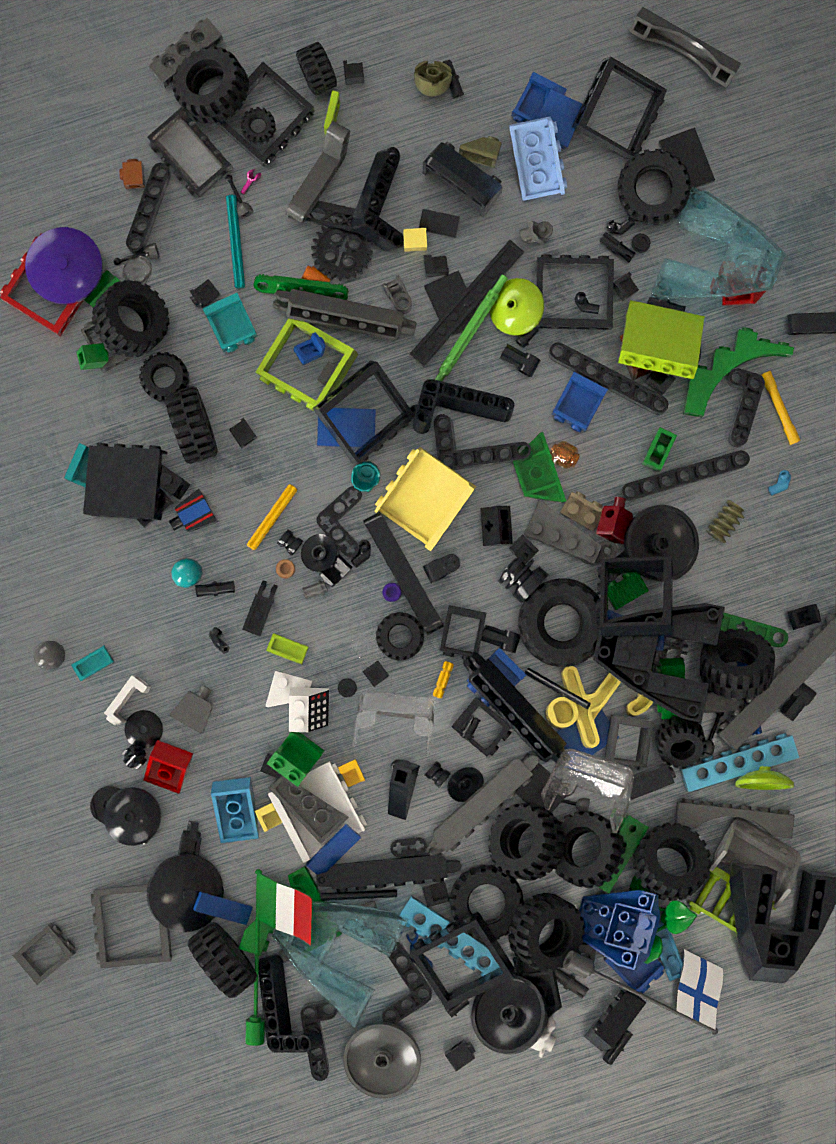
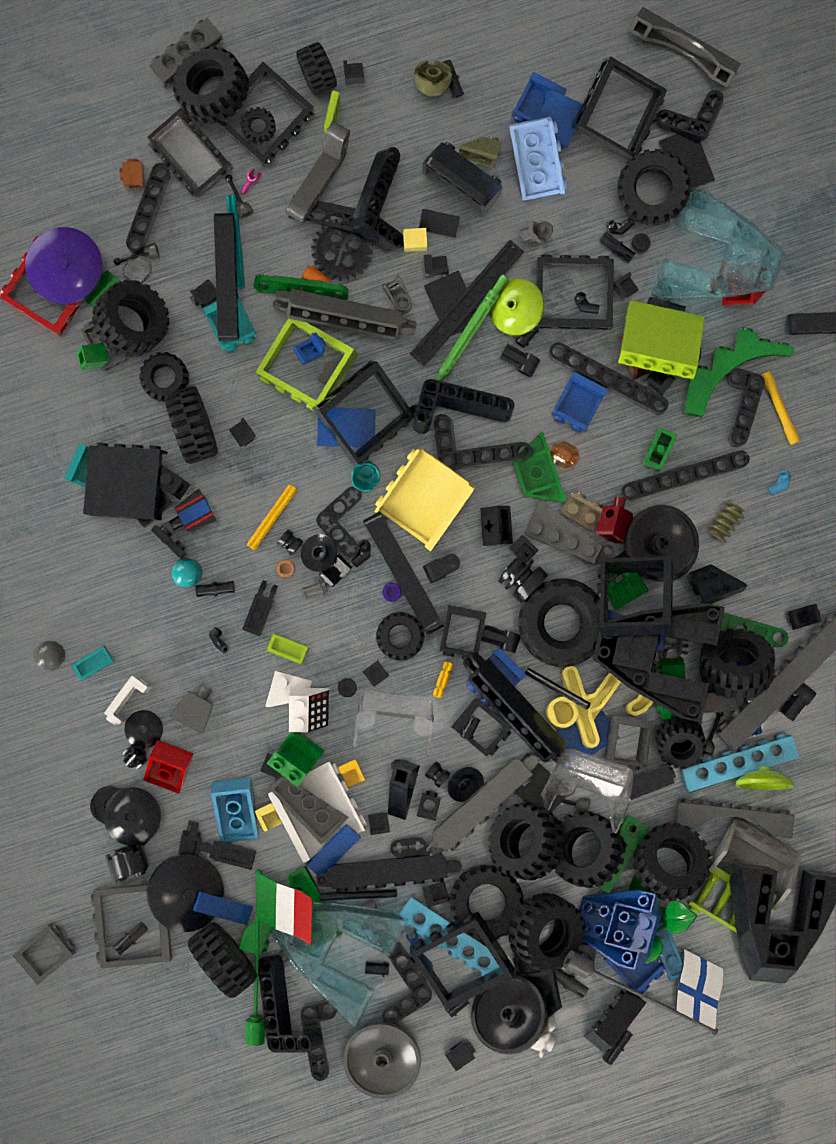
(127, 862): none -> black brick
(130, 938): none -> black axle
(164, 535): none -> black plate
(226, 277): none -> black beam
(230, 854): none -> black hinge
(377, 968): none -> black pin
(379, 823): none -> black panel
(429, 814): none -> black brick
(699, 123): none -> black beam
(714, 584): none -> black wing

